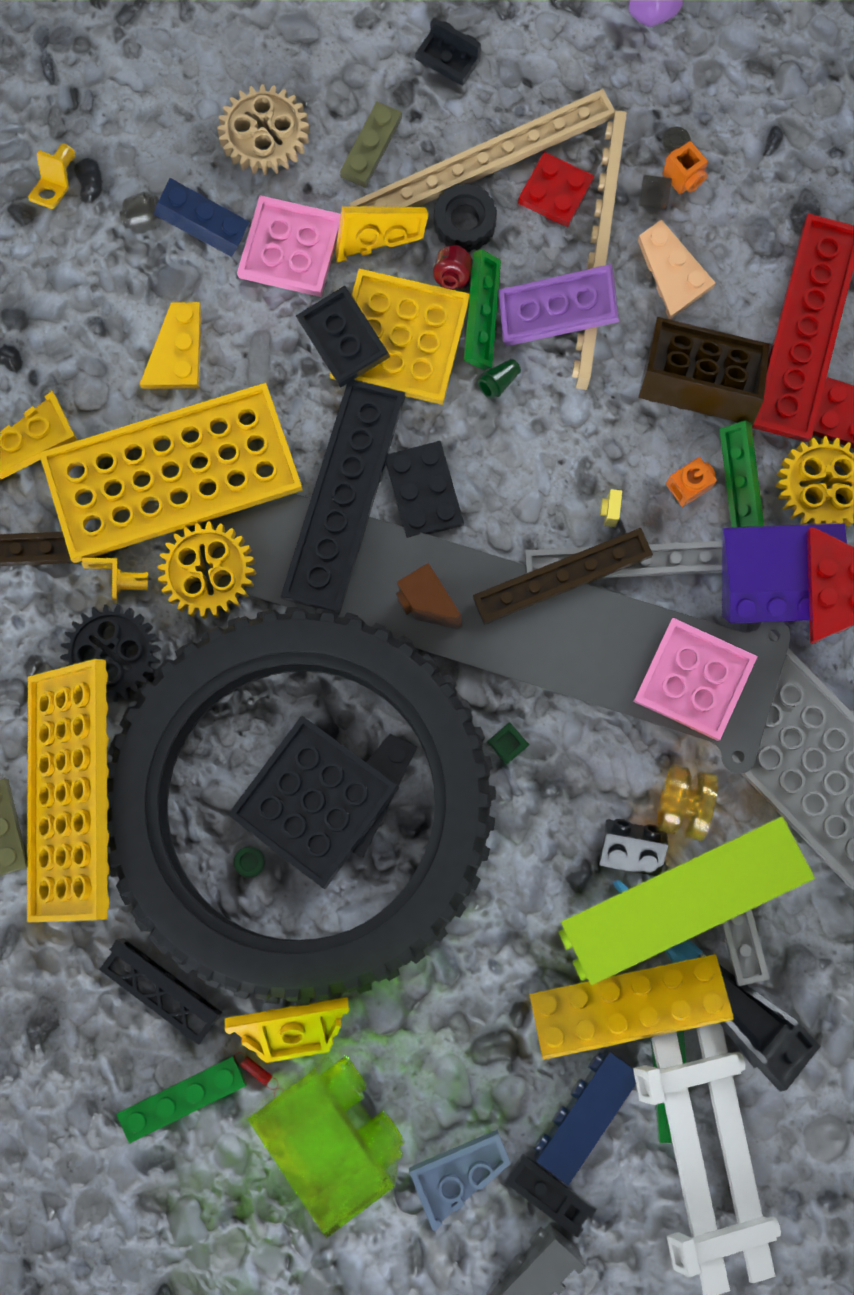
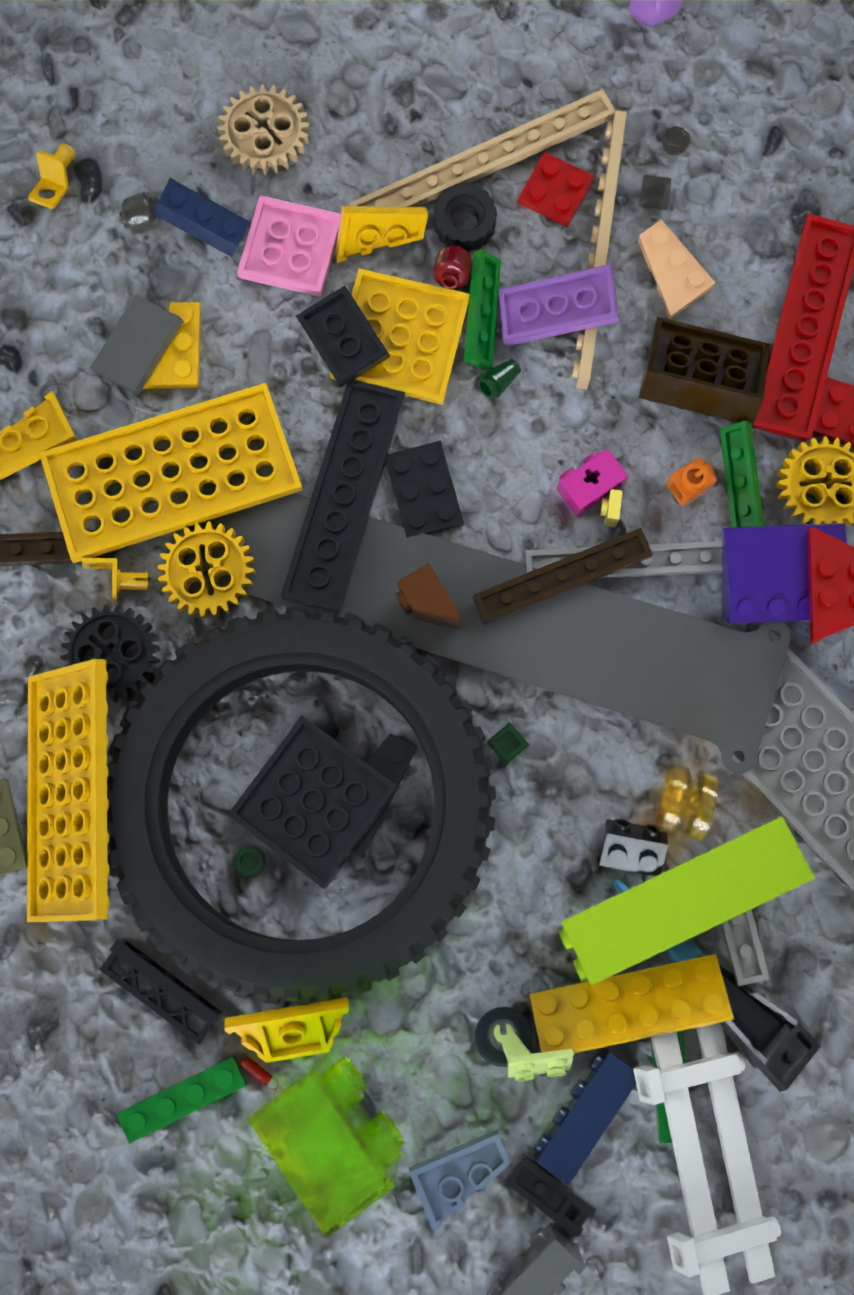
(137, 344): none -> dark grey tile
(371, 144): olive plate -> none
(449, 51): black bracket -> none
(505, 1041): none -> plate
(583, 496): none -> dark pink brick
(686, 168): orange brick -> none
(695, 679): bright pink plate -> none

